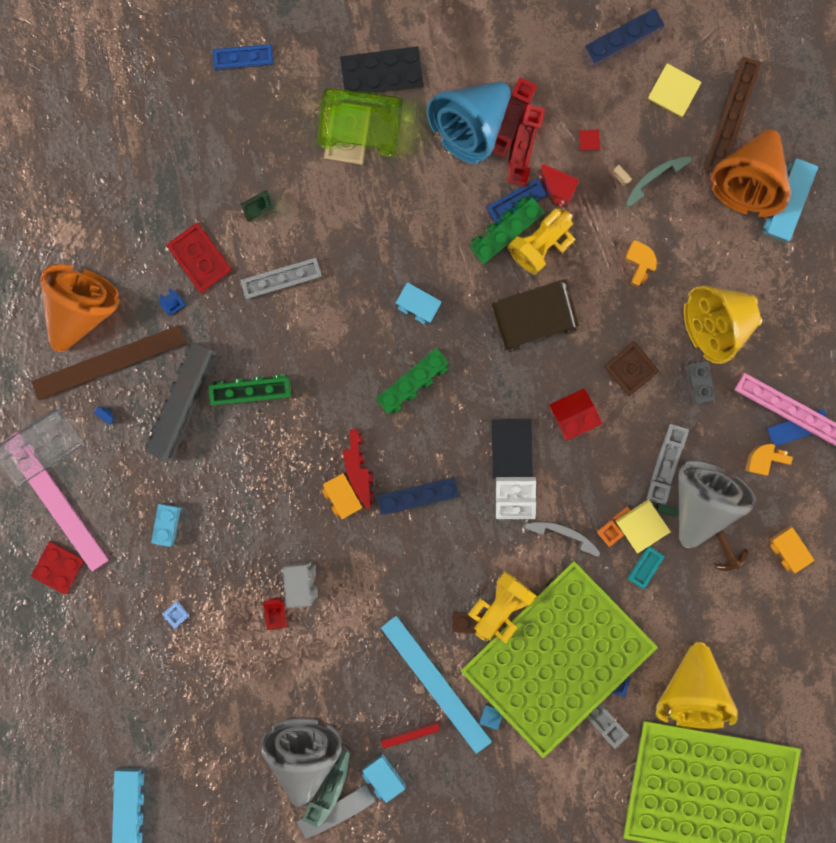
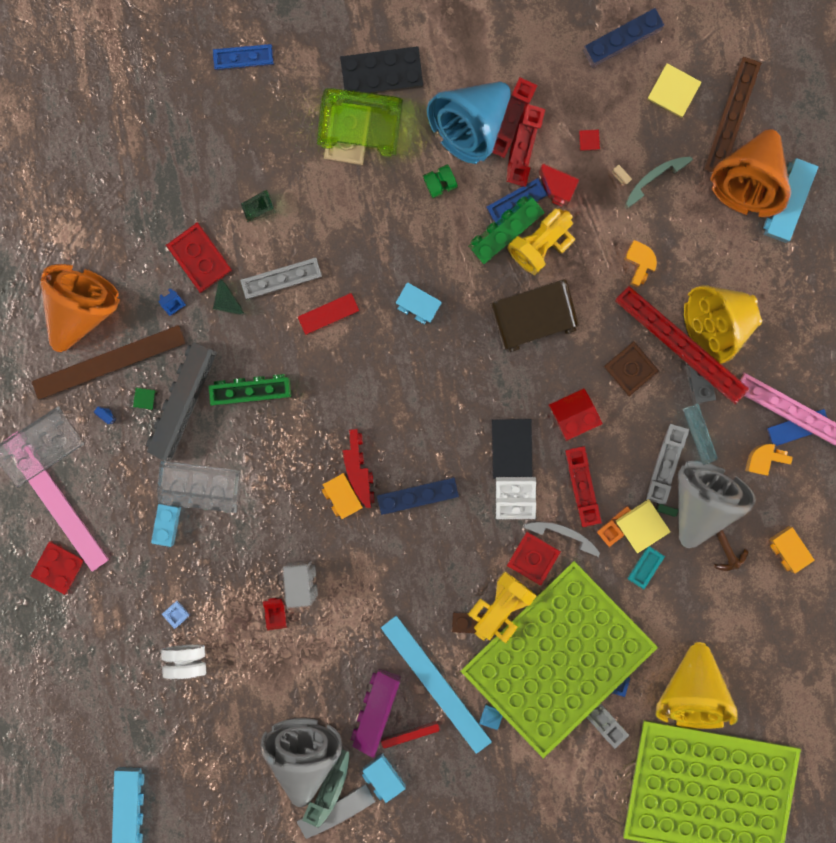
(144, 398): none -> green tile
(183, 661): none -> white wheel
(198, 487): none -> clear slope
(226, 301): none -> clear green slope
(328, 313): none -> red tile
(376, 712): none -> magenta slope
(410, 382): green brick -> none
(440, 181): none -> green wheel
(533, 558): none -> red plate
(582, 486): none -> red slope
(682, 345): none -> red tile
(700, 434): none -> clear light blue tile

